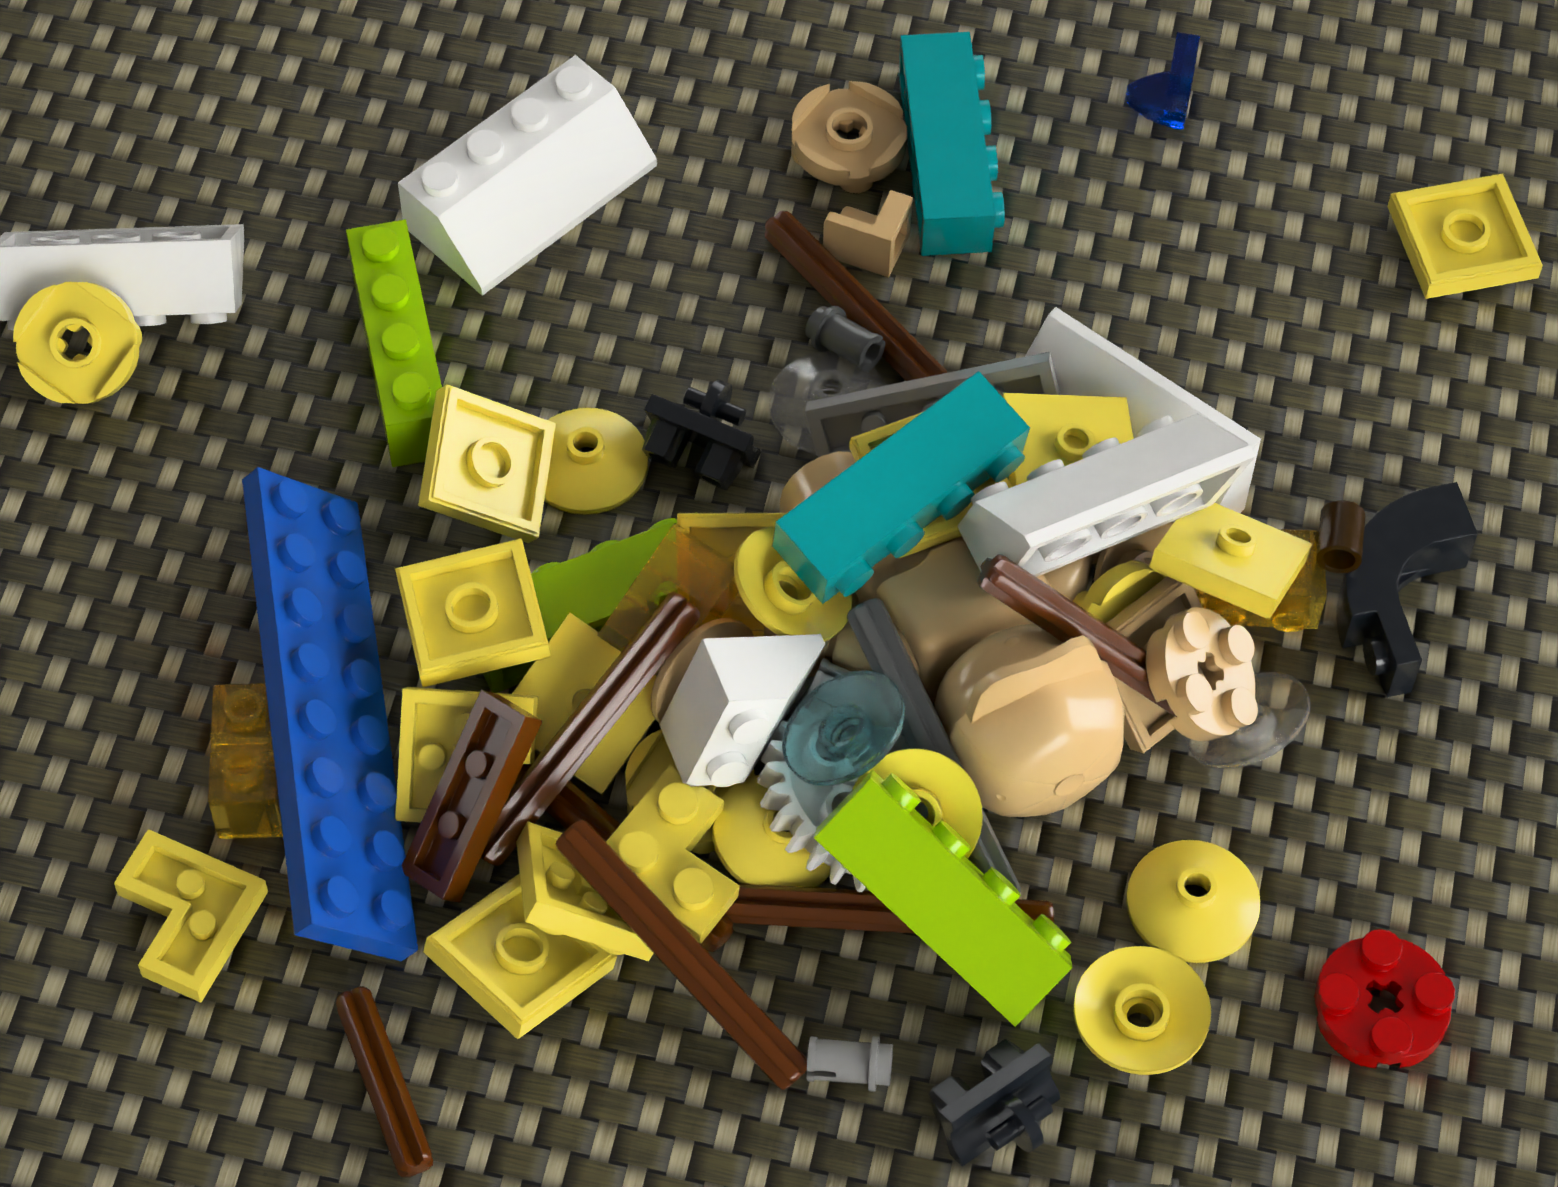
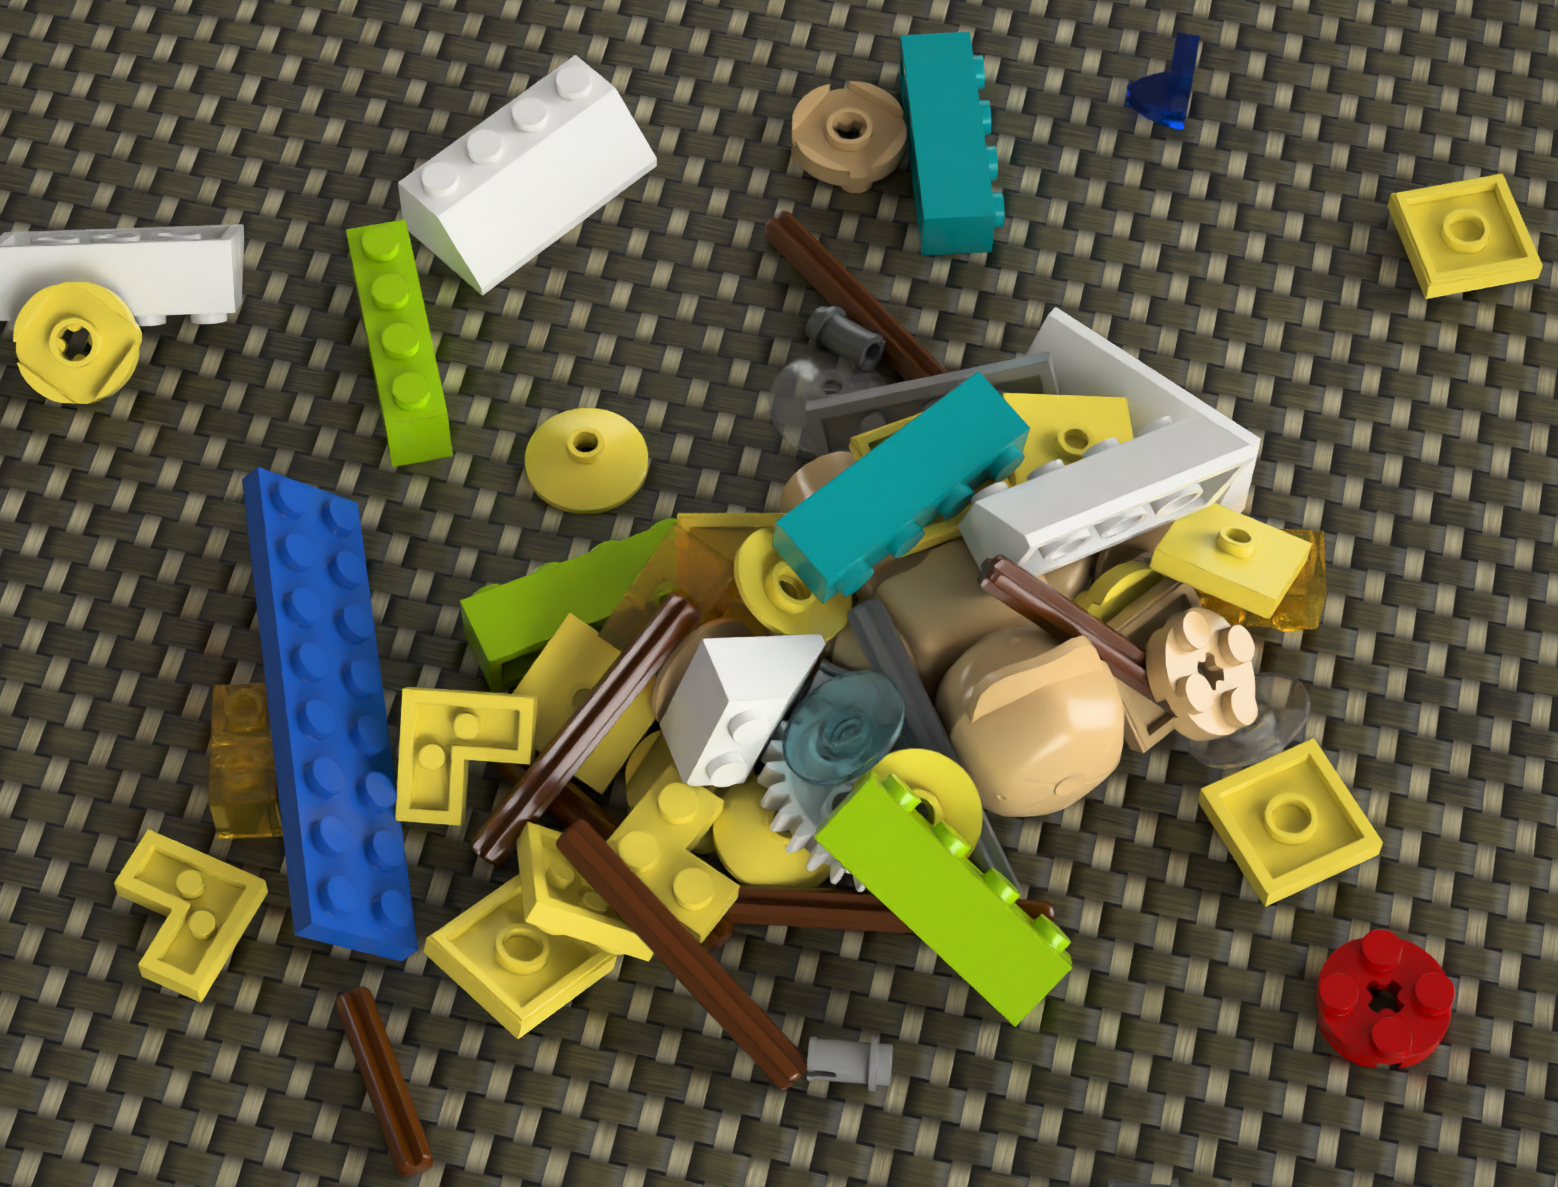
(470, 796): reddish brown plate -> none
(472, 612): light yellow plate -> none
(487, 464): light yellow plate -> none
(724, 445): black hips -> none
(870, 239): tan panel -> none
(999, 1108): black hips -> none
(1145, 983): light yellow dish -> none
(1189, 925): light yellow dish -> none
(1289, 822): none -> light yellow plate
(1341, 536): dark brown hinge -> none
(1401, 543): black arch -> none

